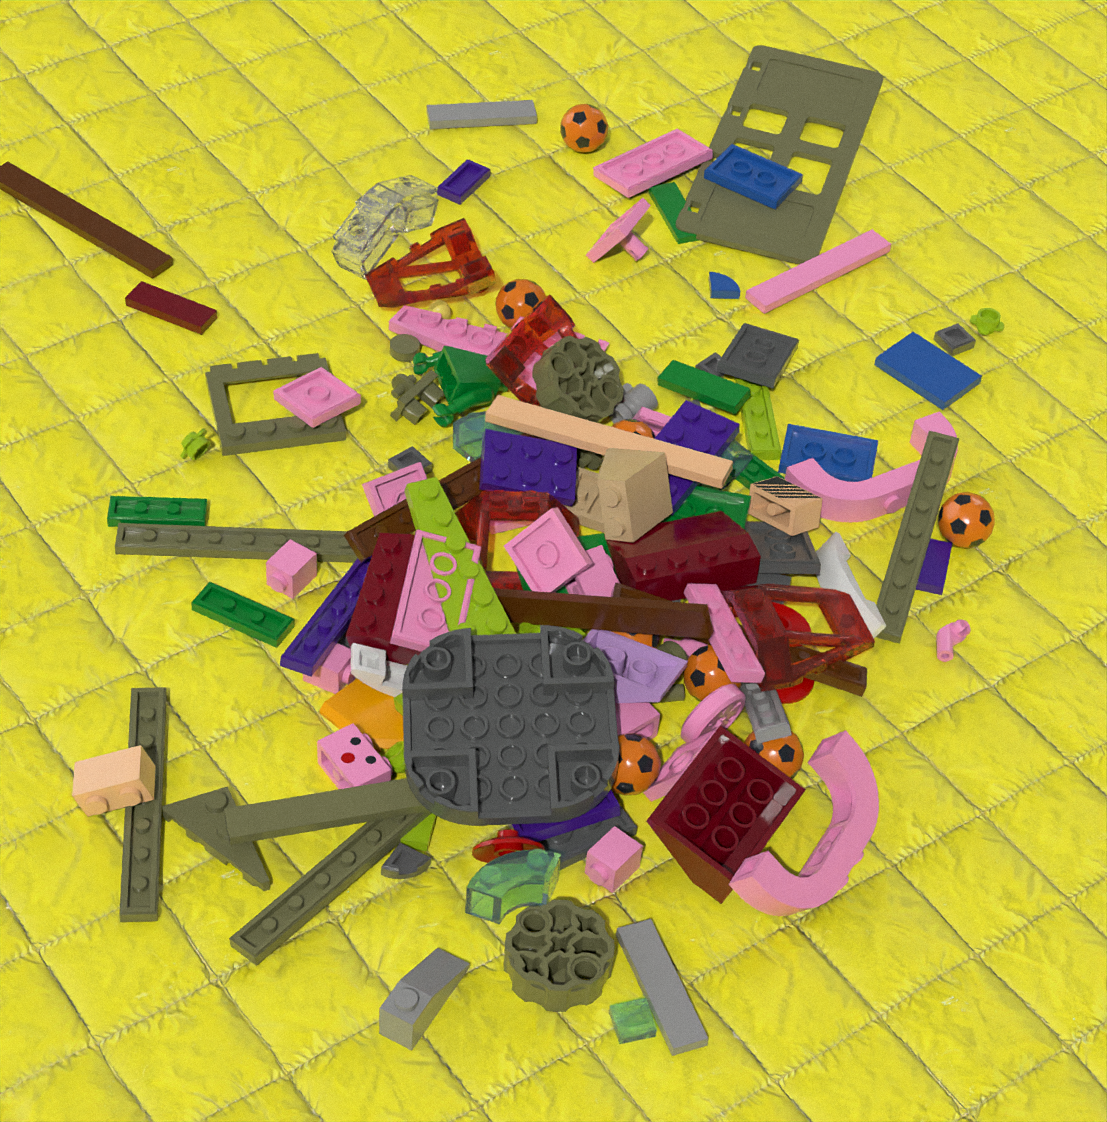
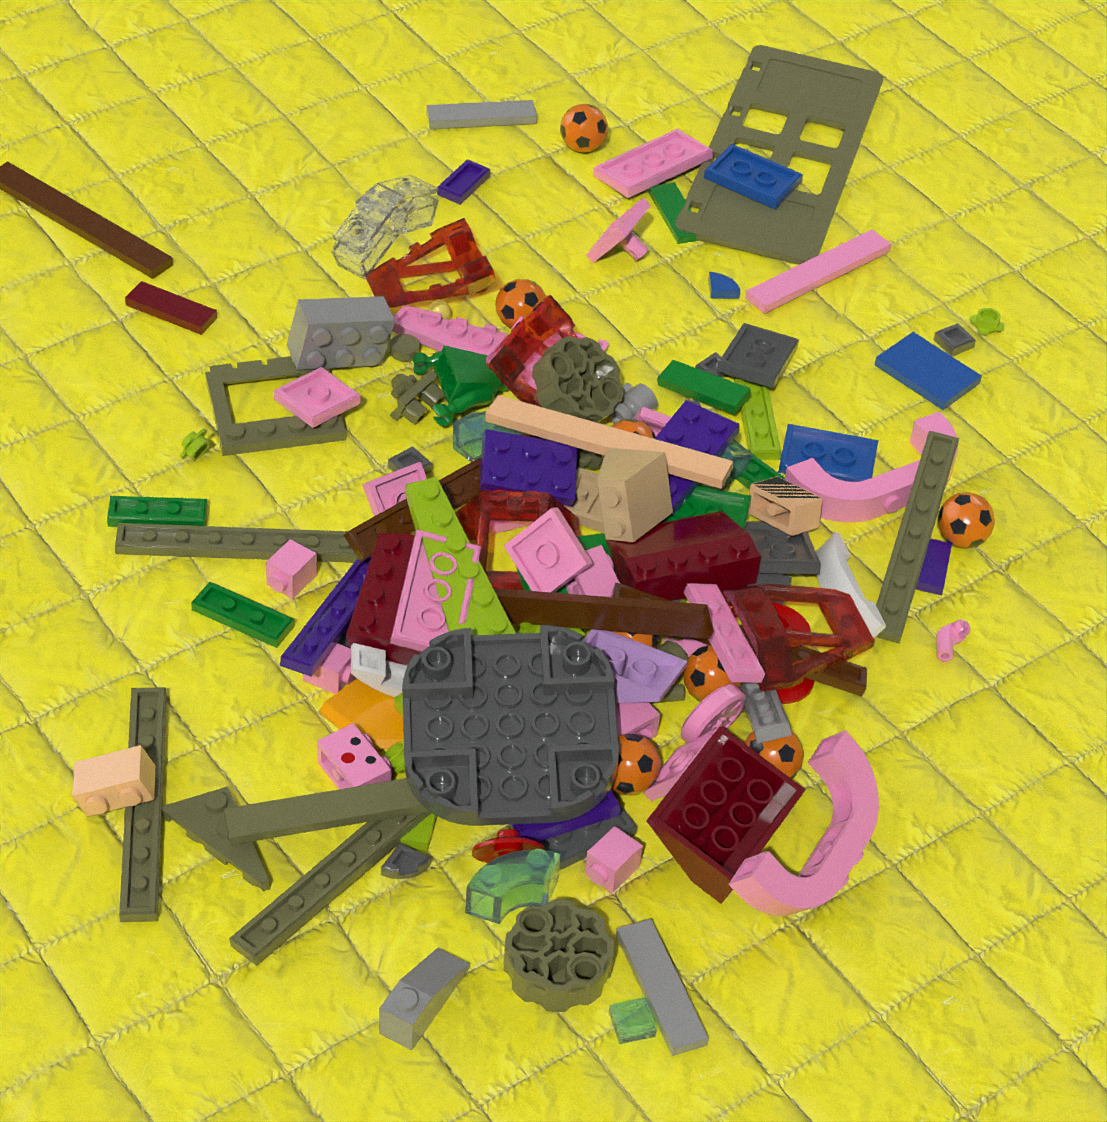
(340, 332): none -> light grey piece

